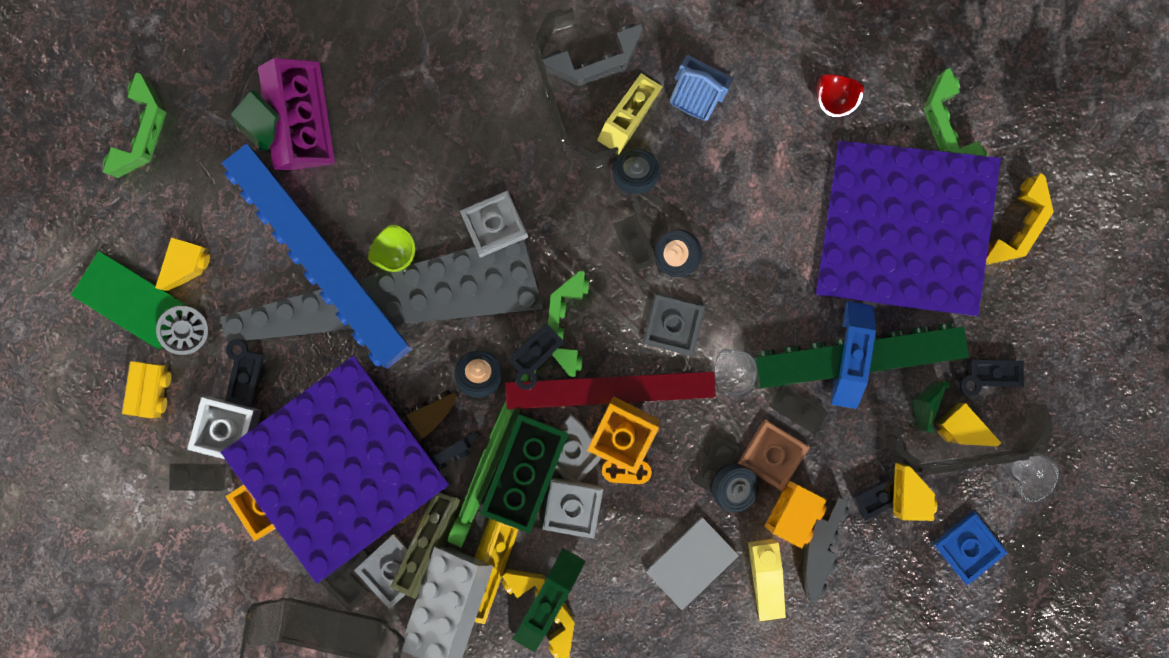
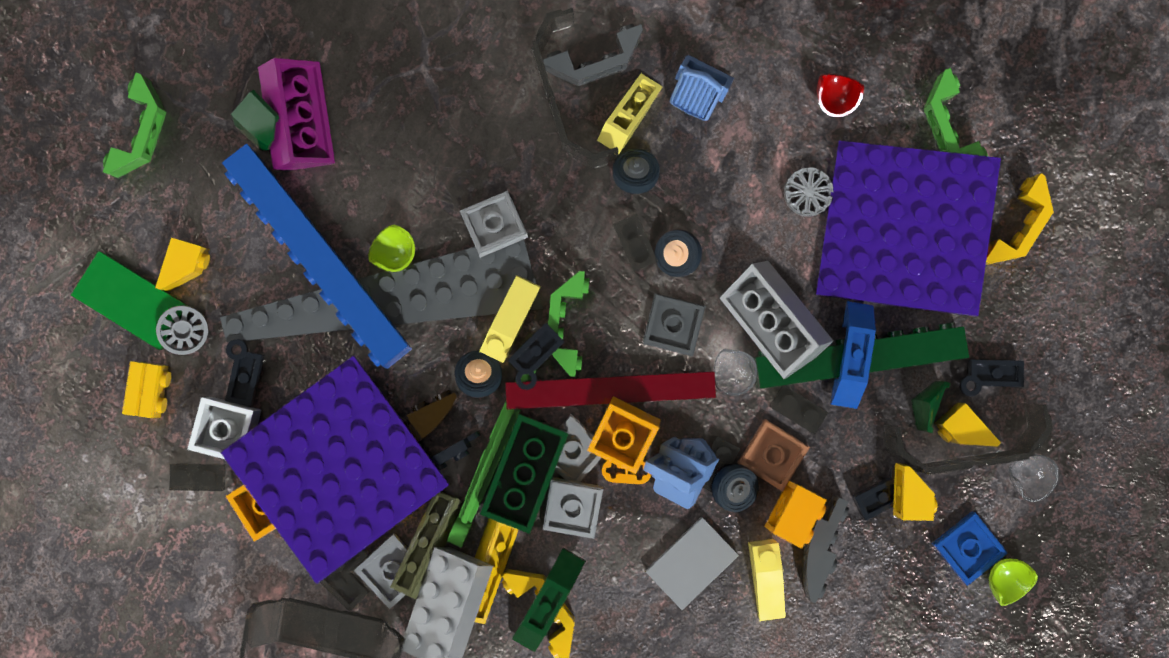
(510, 319): none -> light yellow slope
(681, 469): none -> medium blue piece
(775, 318): none -> light grey slope
(808, 192): none -> light grey wheel
(1011, 580): none -> lime helmet

